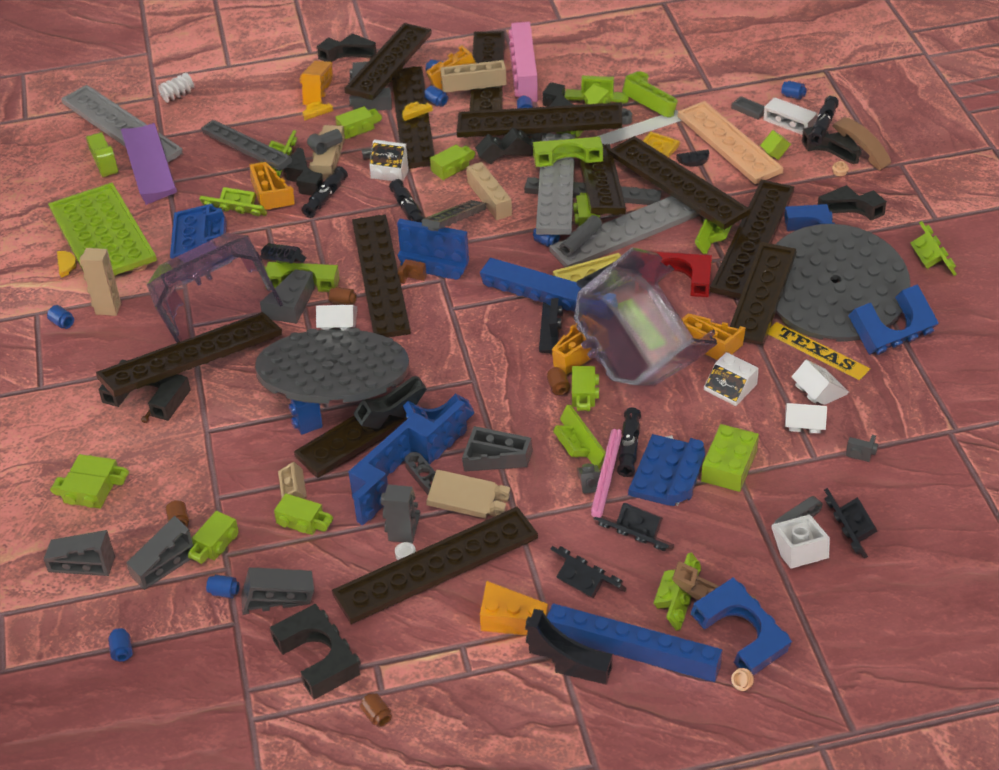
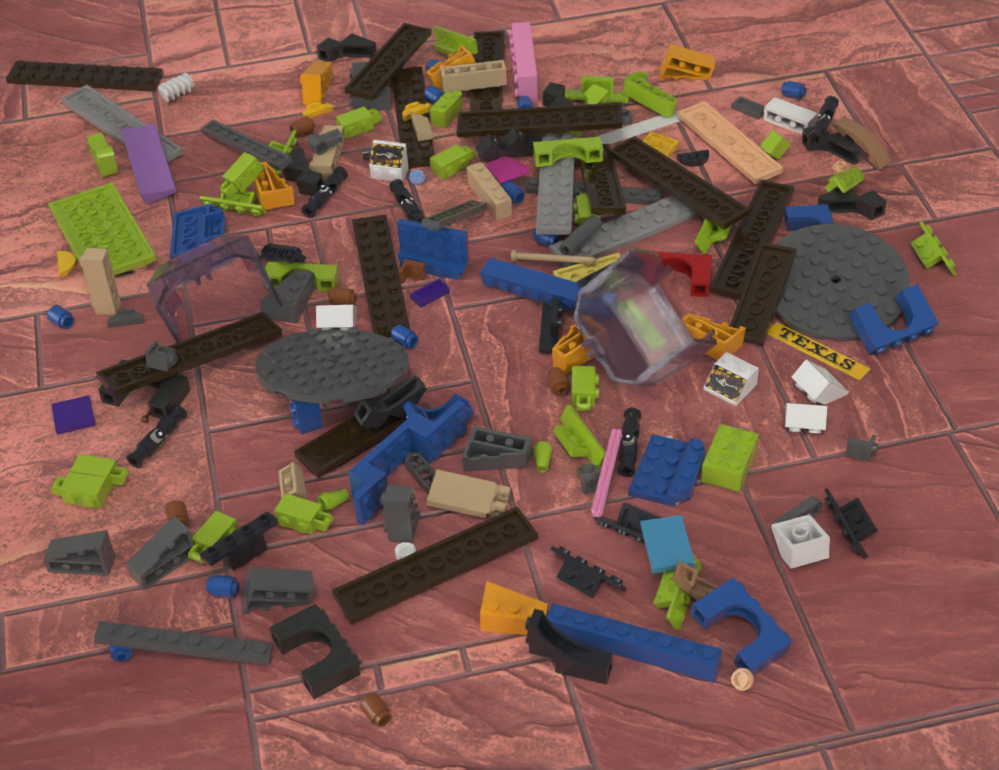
(73, 414): none -> dark purple tile
(80, 75): none -> dark brown plate
(125, 317): none -> dark grey tile
(160, 357): none -> dark grey brick
(165, 426): none -> black piece
(183, 643): none -> dark grey plate
(241, 174): none -> lime brick
(242, 544): none -> black bracket
(302, 126): none -> dark orange brick
(332, 499): none -> lime cone
(404, 336): none -> blue brick
(416, 177): none -> light blue plate
(421, 127): none -> tan slope
(429, 293): none -> dark purple tile
(446, 109): none -> lime brick
(450, 41): none -> lime bracket
(506, 169): none -> dark pink tile
(514, 192): none -> blue brick
(515, 256): none -> tan bar
(542, 455): none -> lime cone
(666, 543): none -> dark azure tile
(686, 63): none -> light orange wedge
(845, 180): none -> lime bracket

